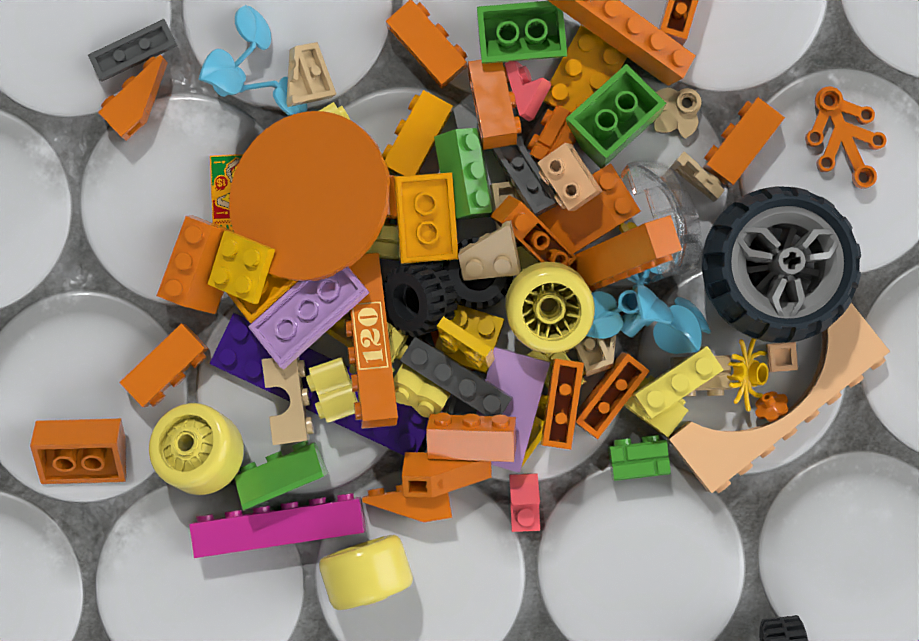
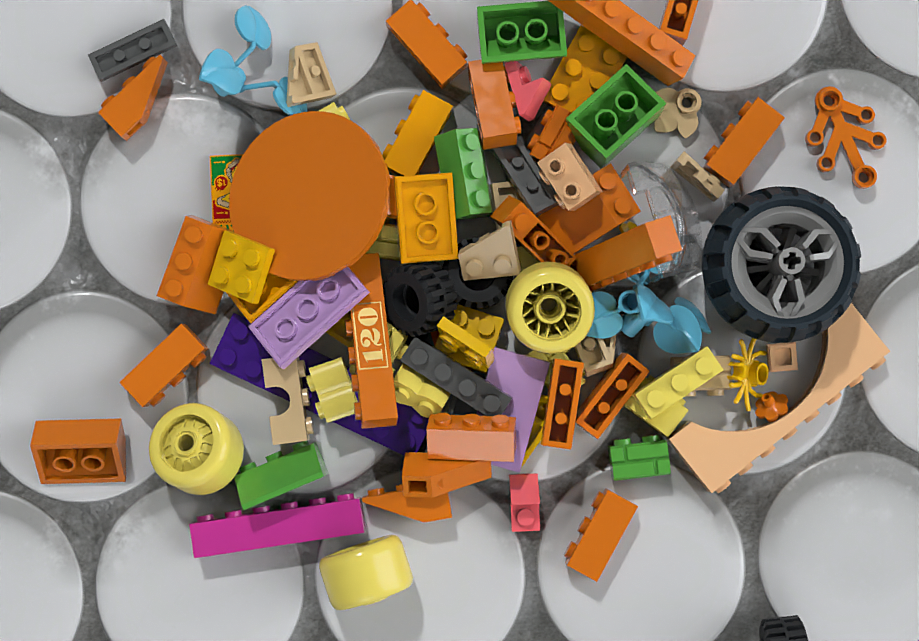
(600, 534): none -> orange brick

